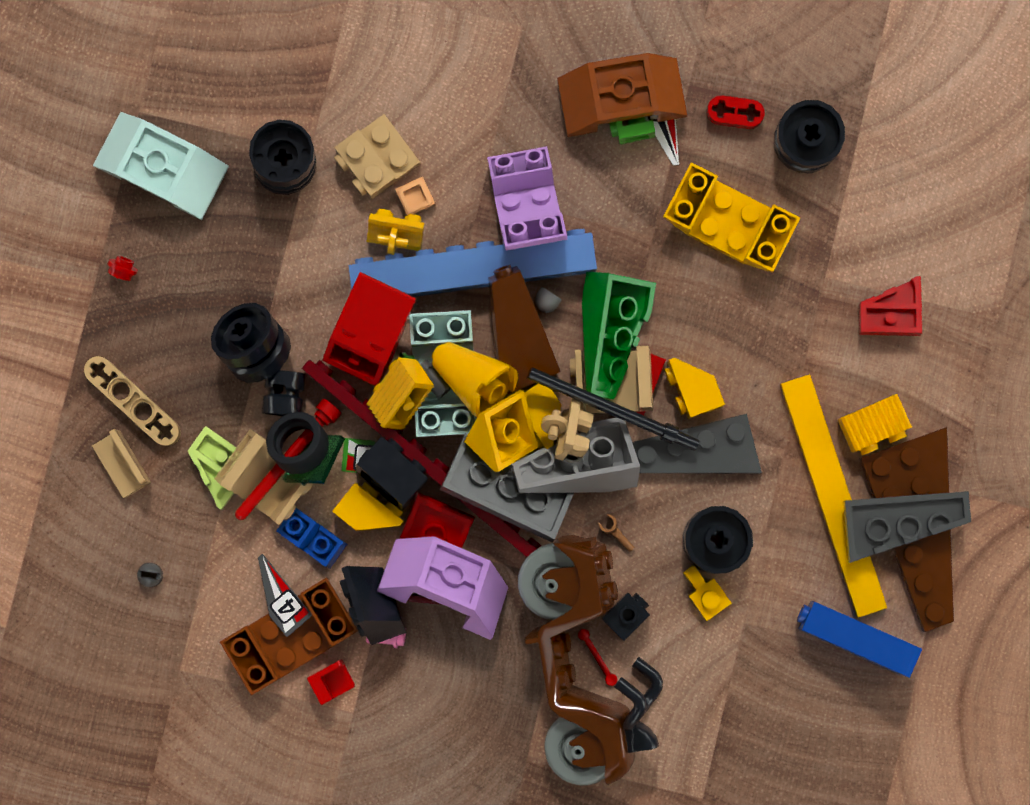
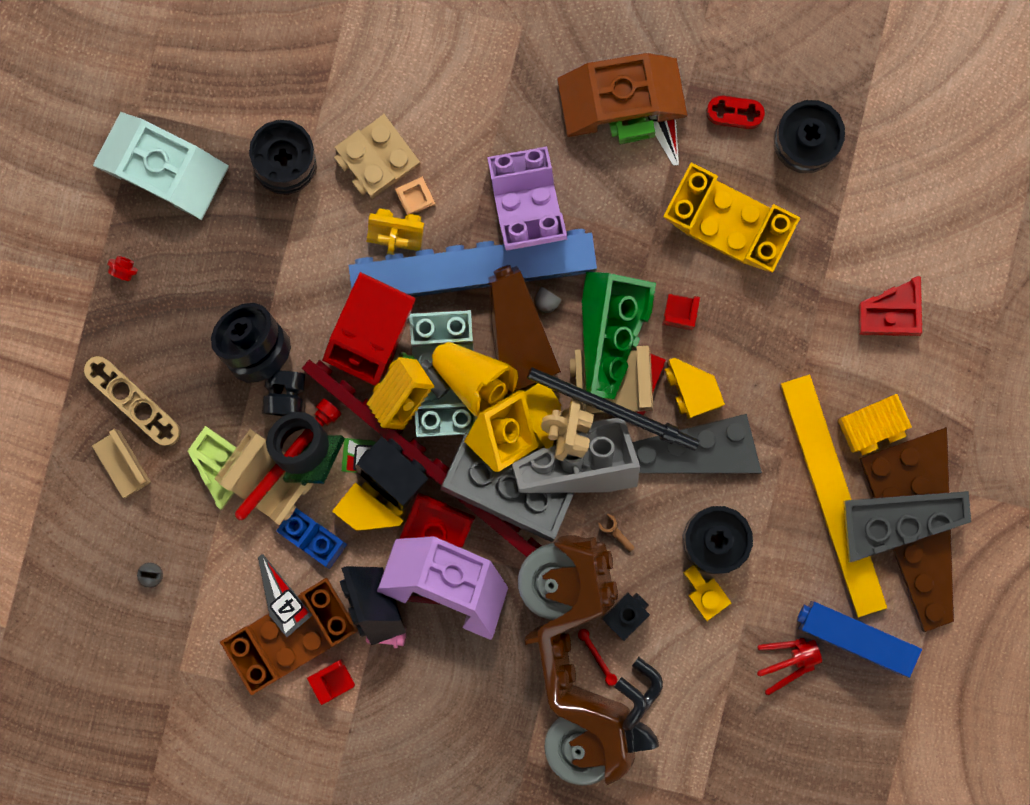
(681, 311): none -> red panel
(804, 656): none -> red plant

